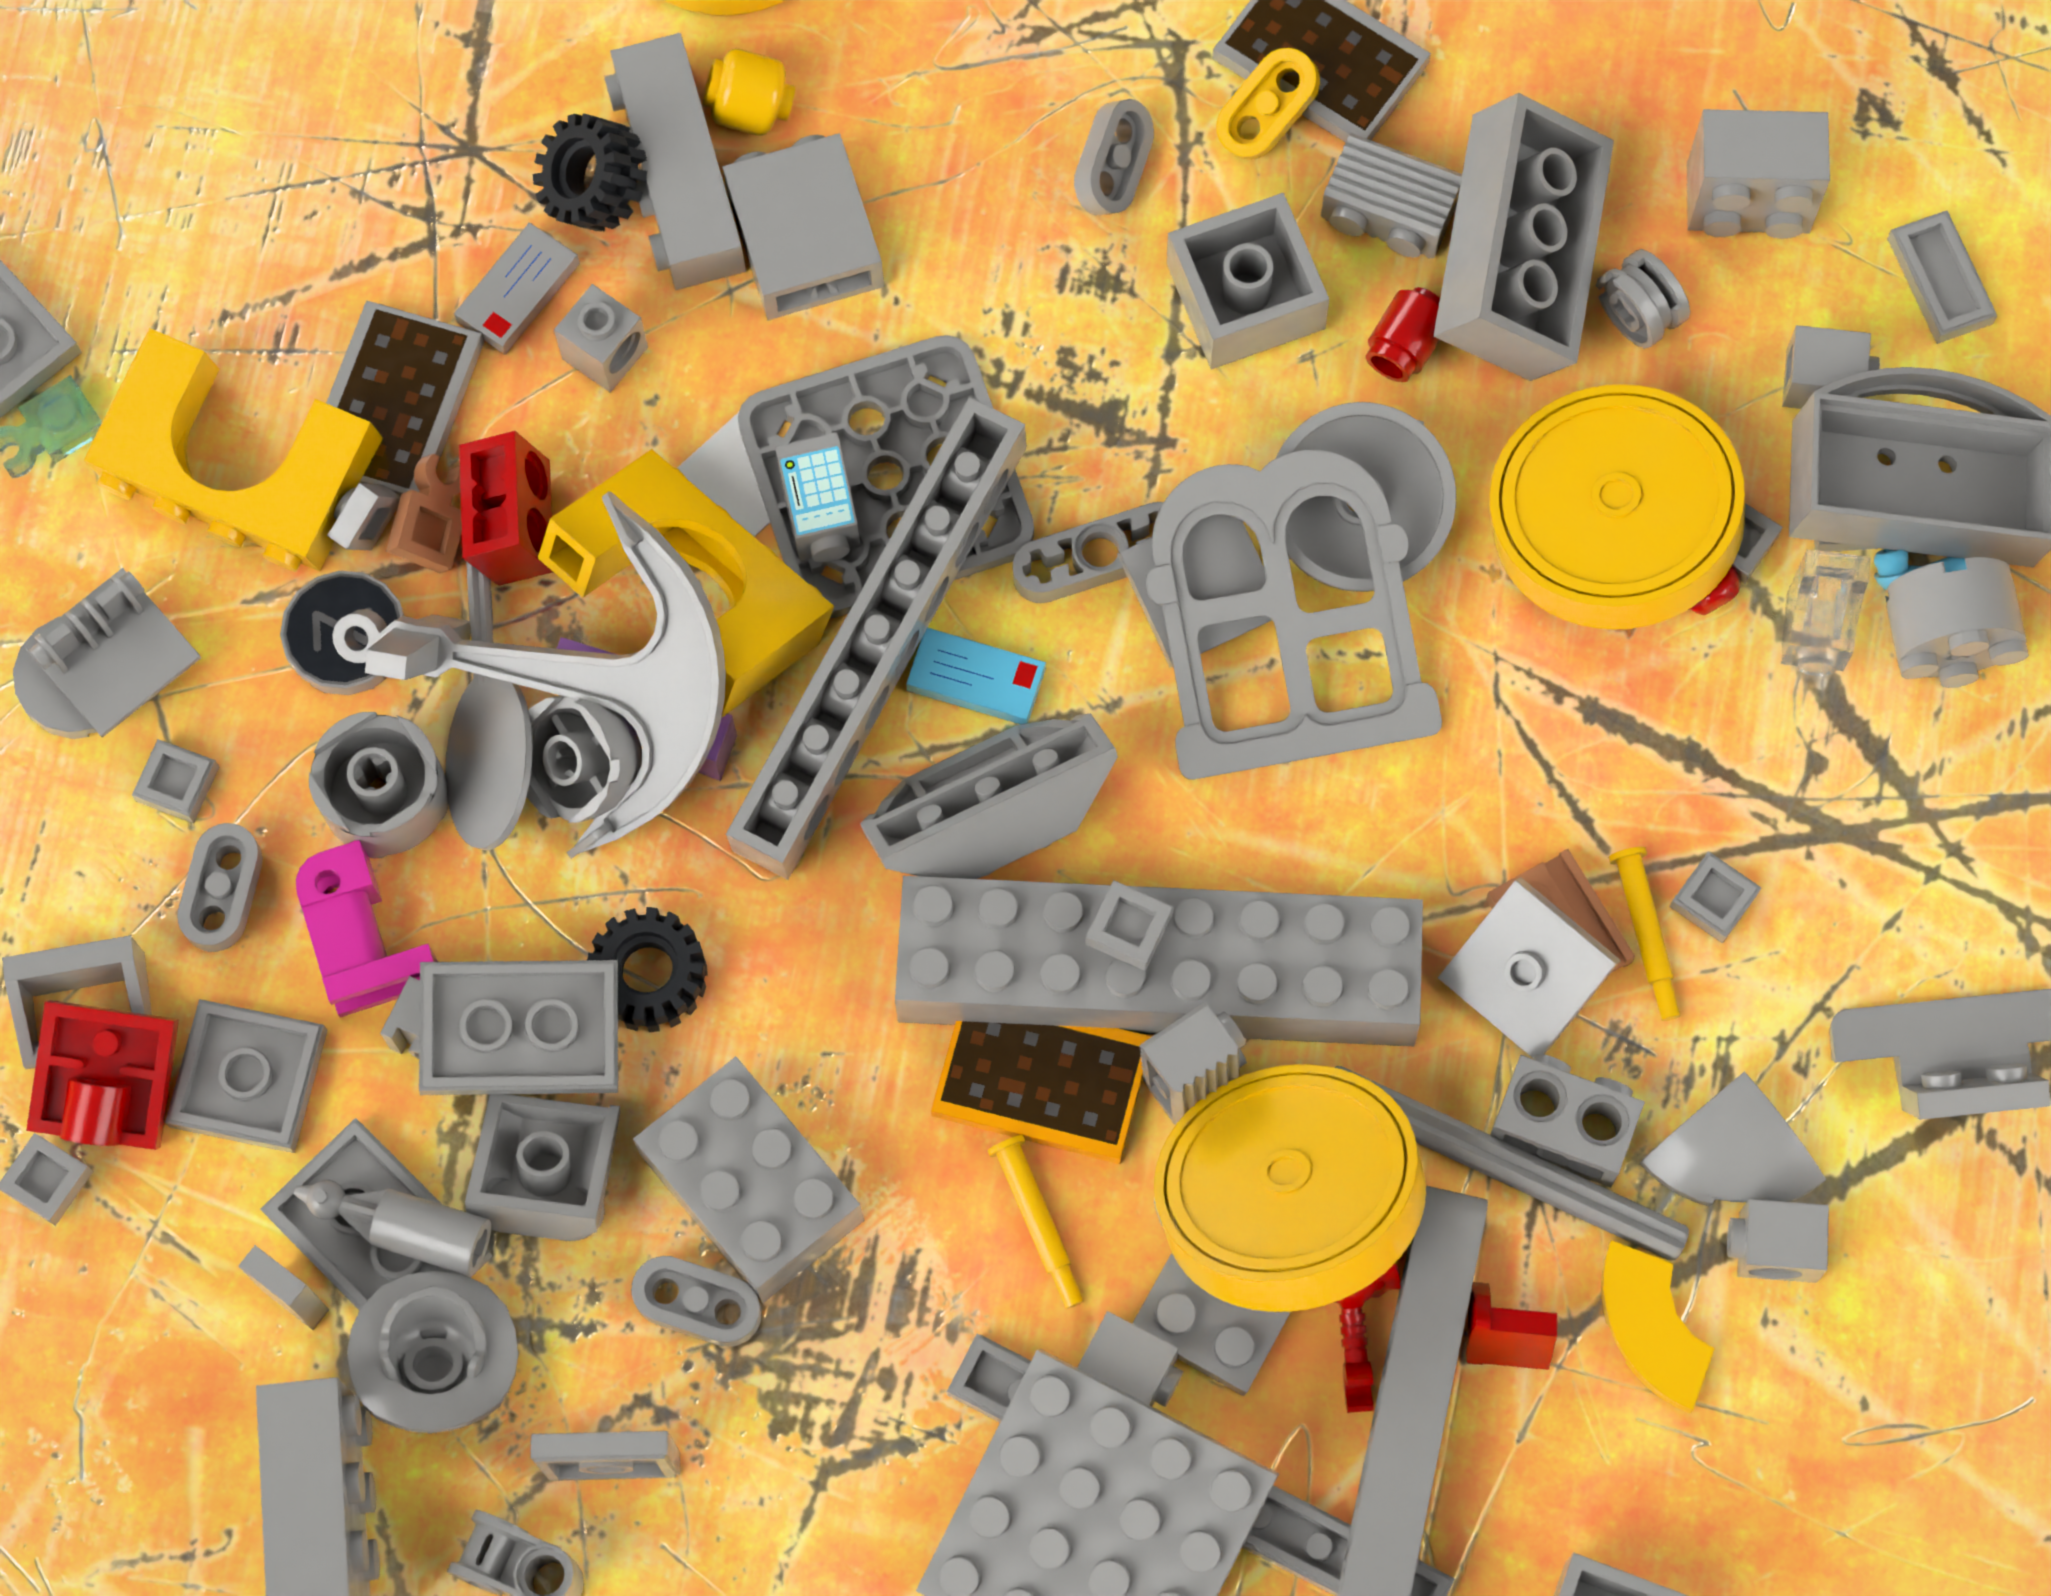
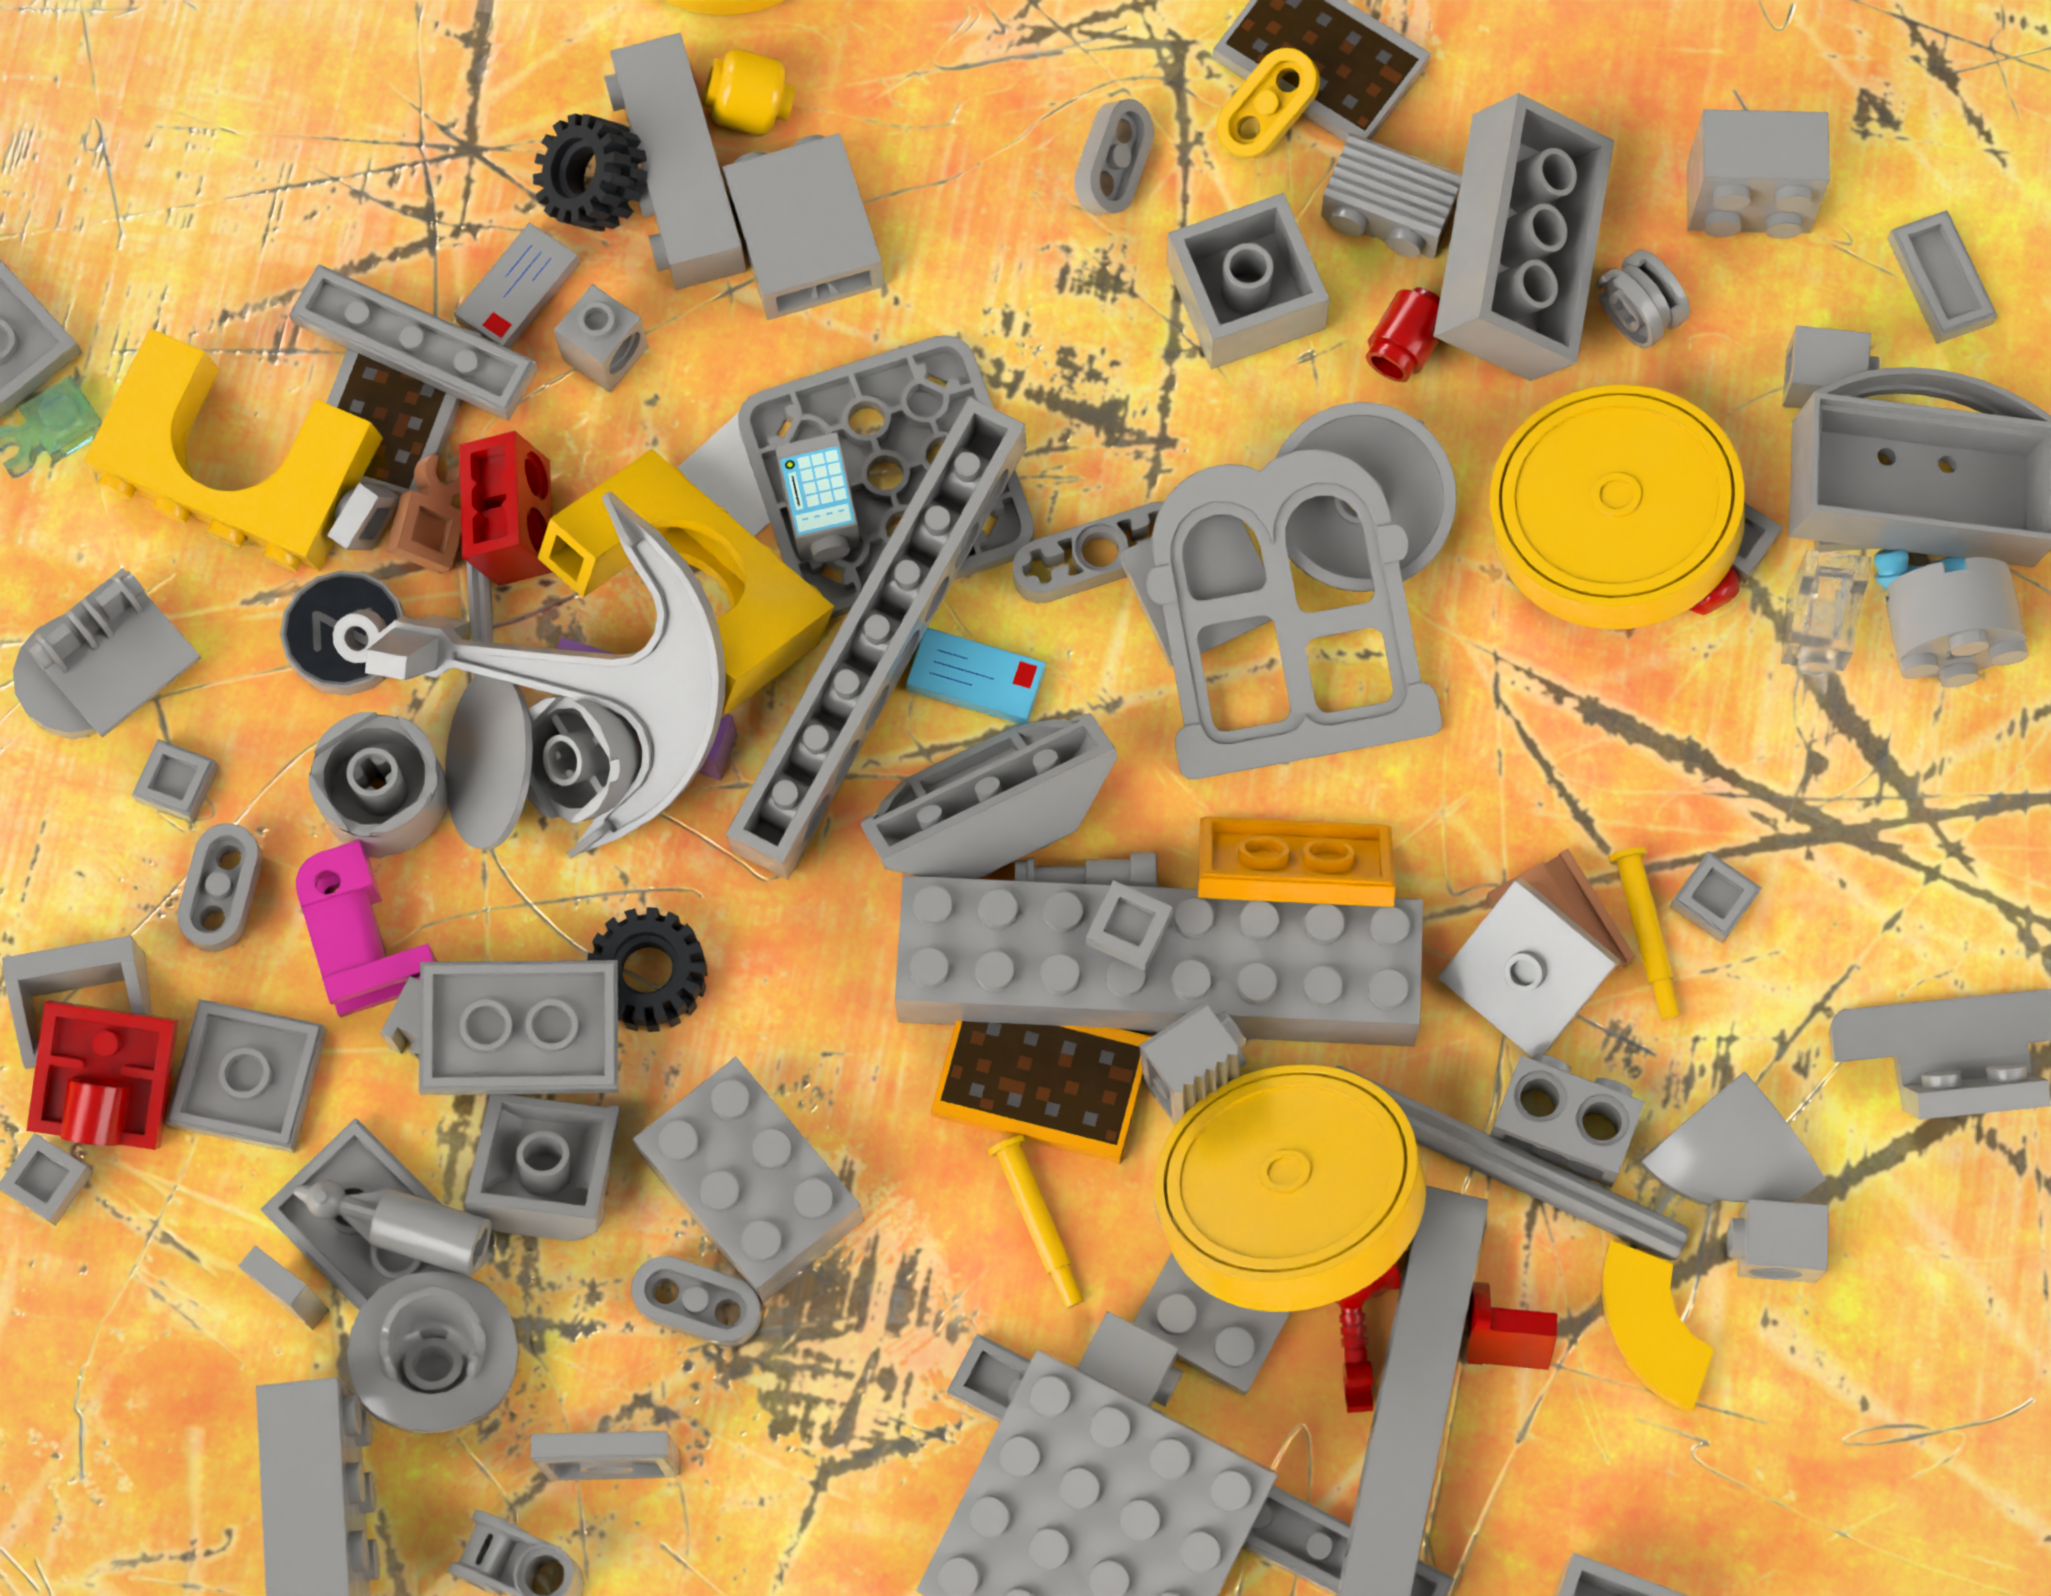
(413, 342): none -> light grey tile
(1136, 871): none -> light grey piece
(1296, 861): none -> light orange tile

